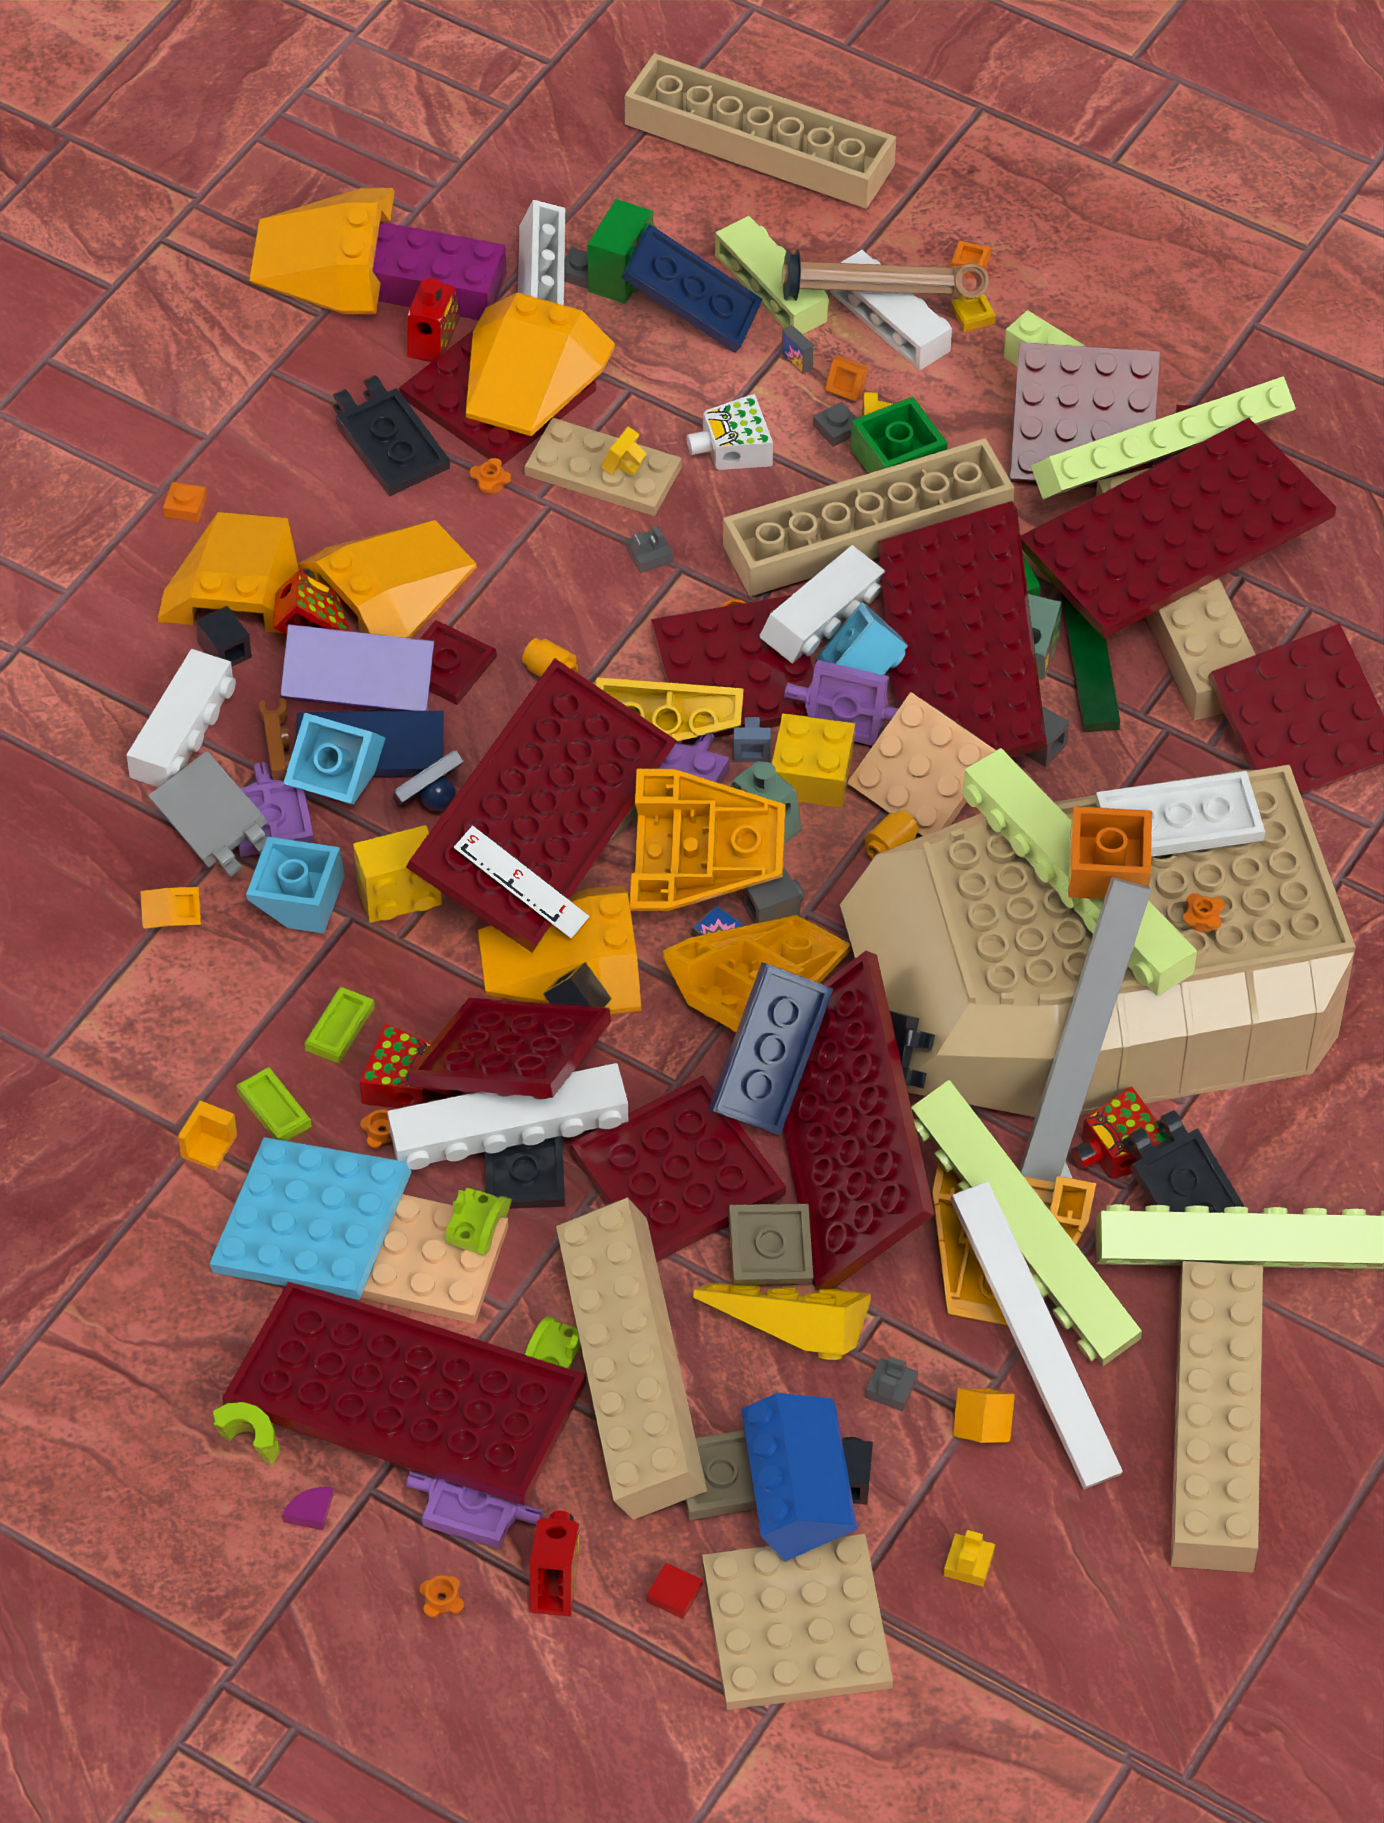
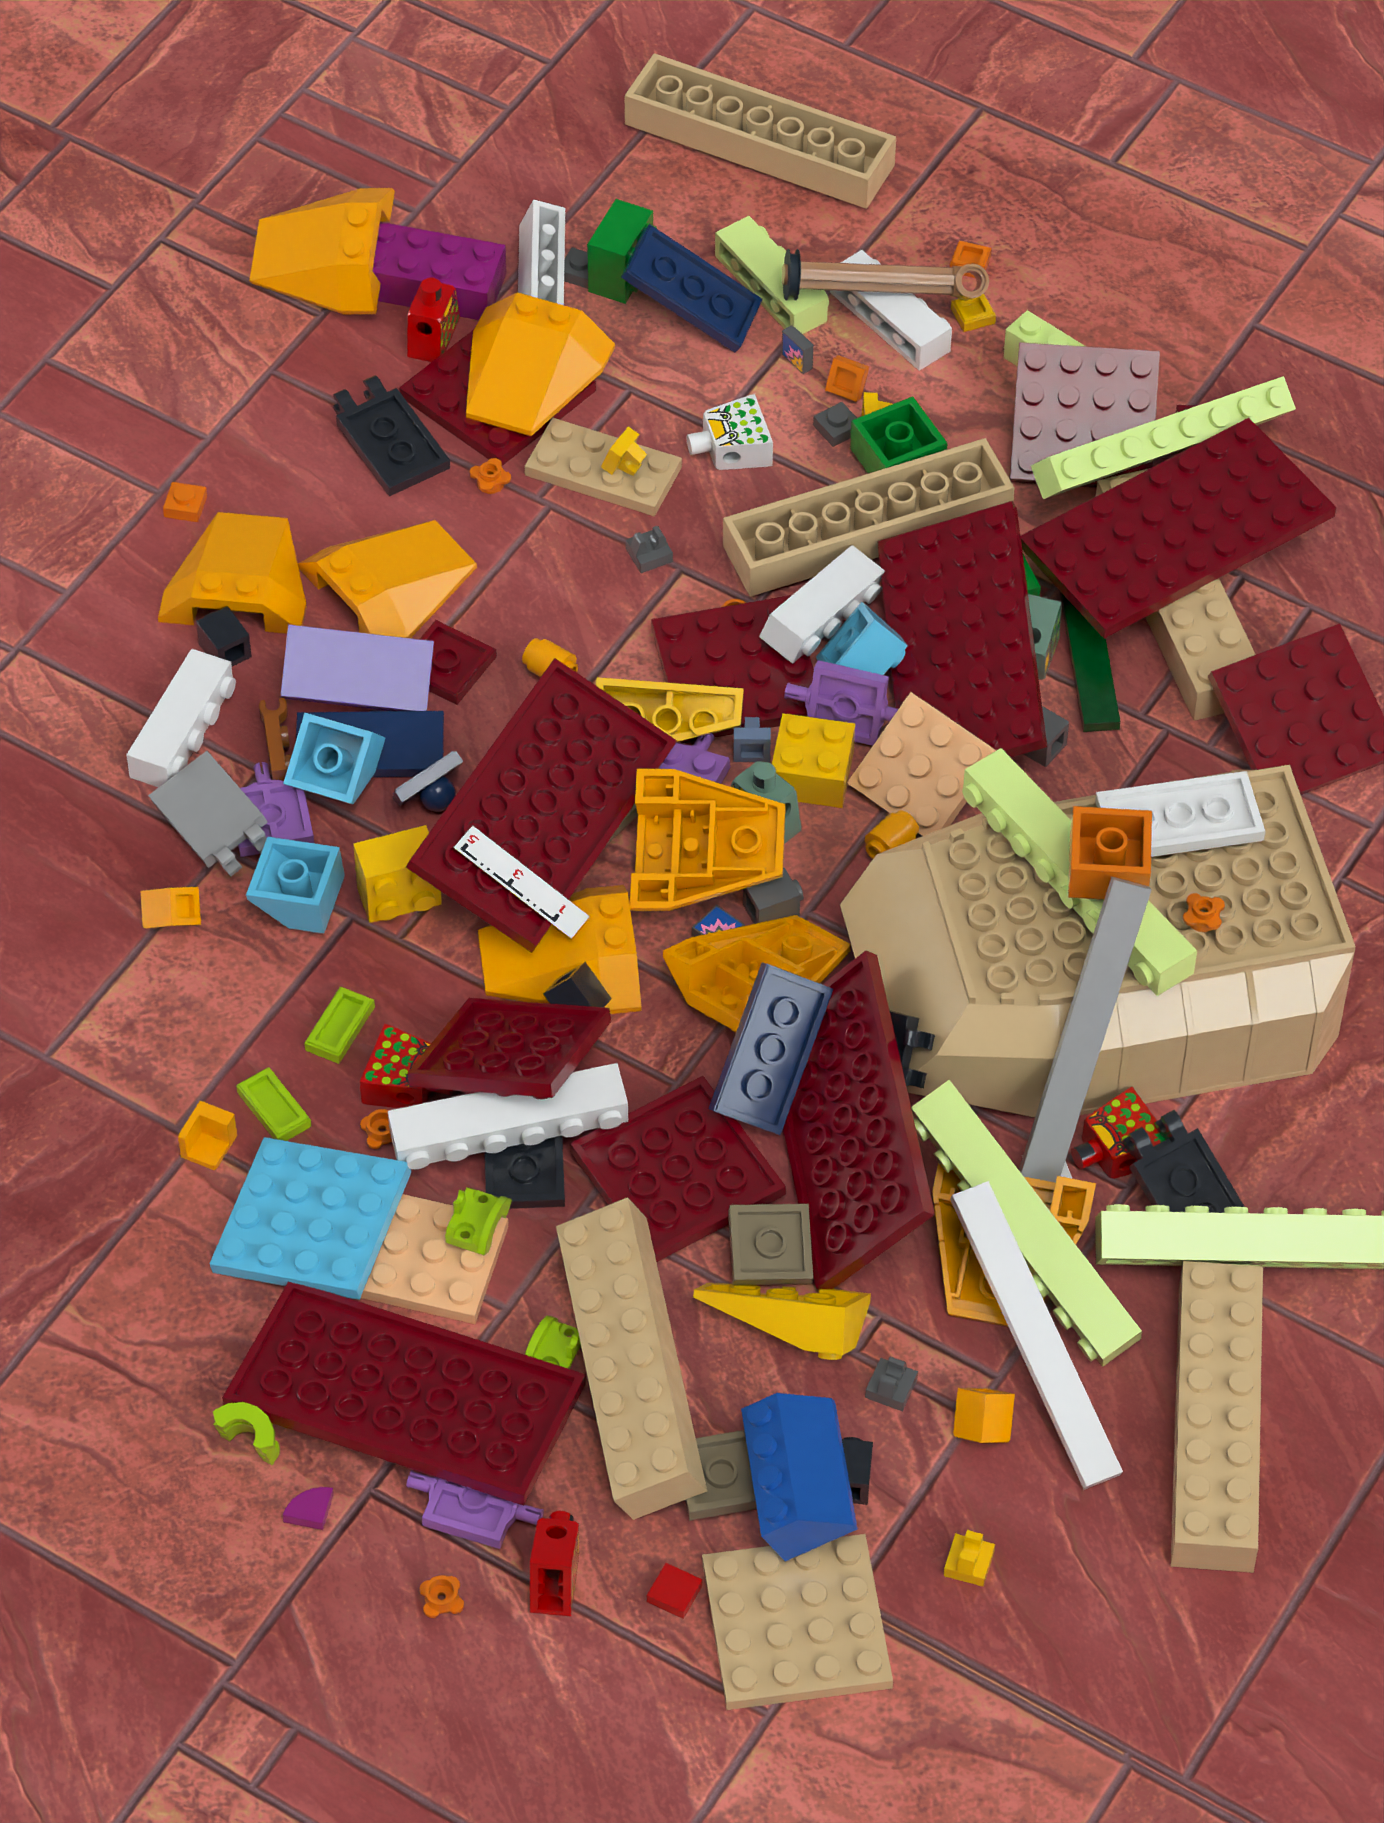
(307, 603): red torso -> none

